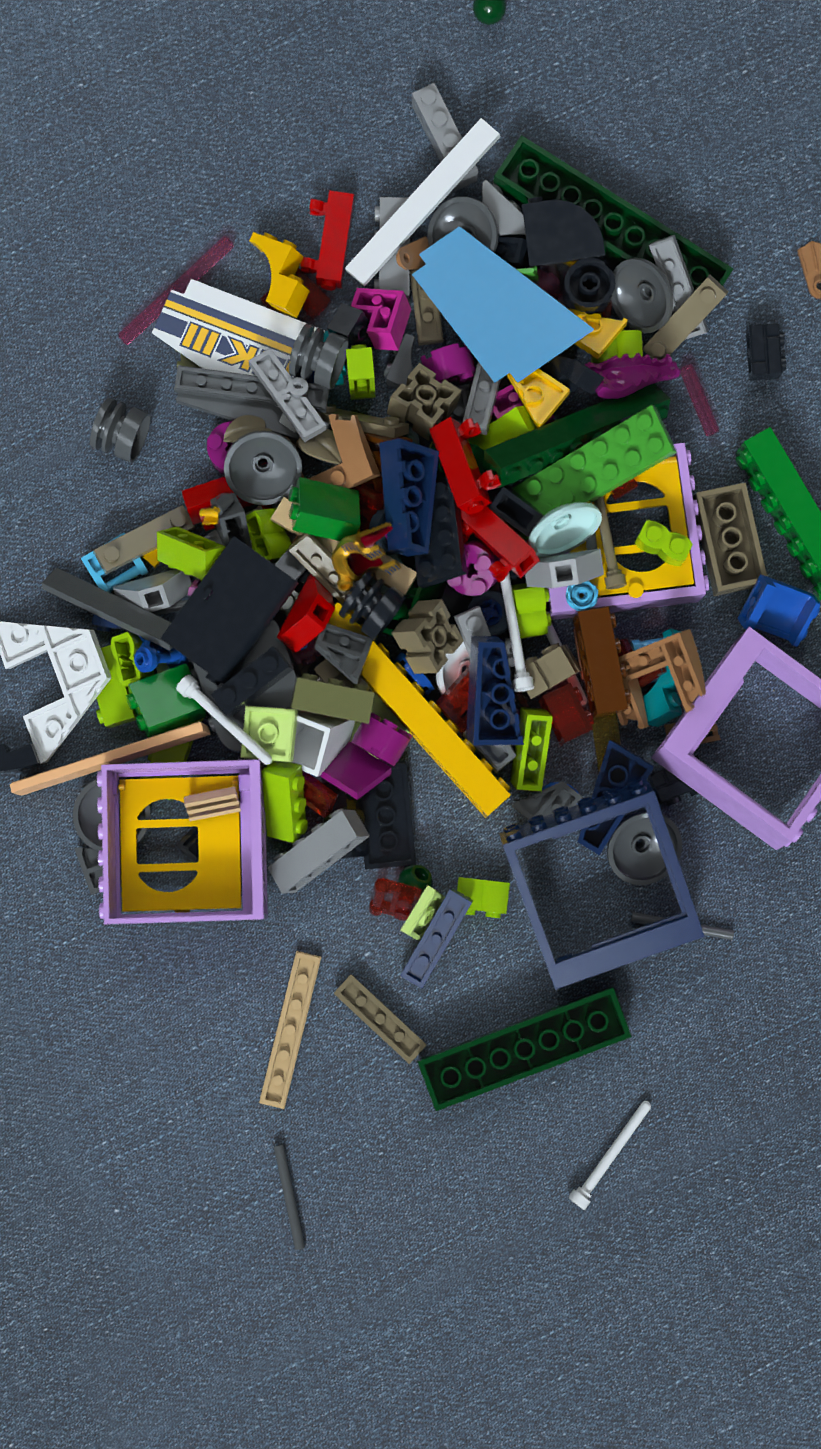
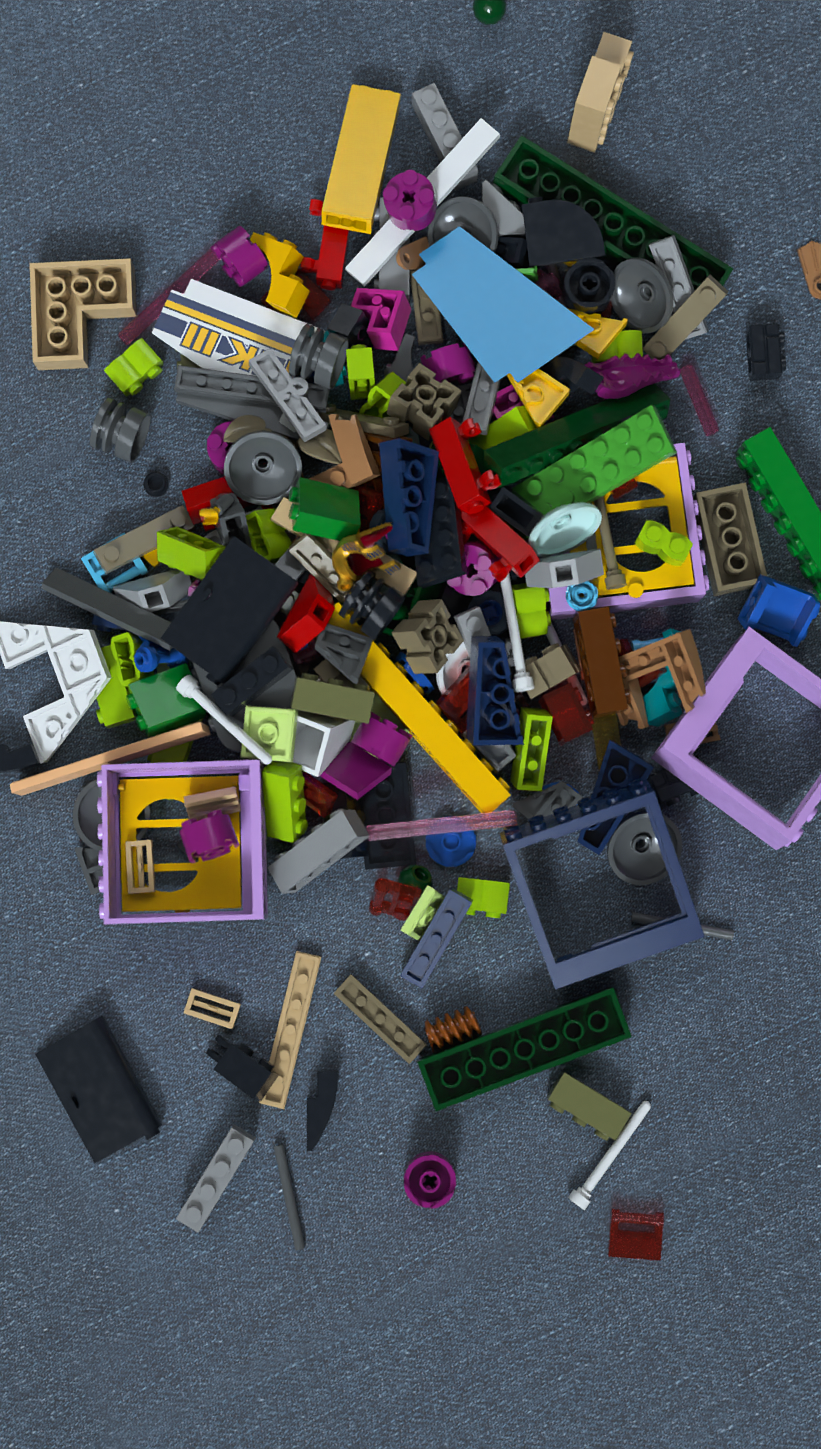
(68, 296): none -> tan brick
(99, 1089): none -> black door
(134, 367): none -> lime brick
(150, 863): none -> tan tile
(156, 484): none -> black plate
(191, 1001): none -> tan tile
(208, 837): none -> magenta brick
(216, 1178): none -> light grey brick
(240, 256): none -> magenta brick
(243, 1068): none -> black hinge
(321, 1106): none -> black slope
(361, 159): none -> yellow brick
(380, 396): none -> lime brick
(401, 211): none -> magenta brick
(426, 1194): none -> magenta brick
(442, 825): none -> clear pink axle
(451, 848): none -> blue tile
(452, 1028): none -> dark orange piece
(588, 1106): none -> olive brick
(600, 92): none -> tan brick
(635, 1243): none -> clear red plate

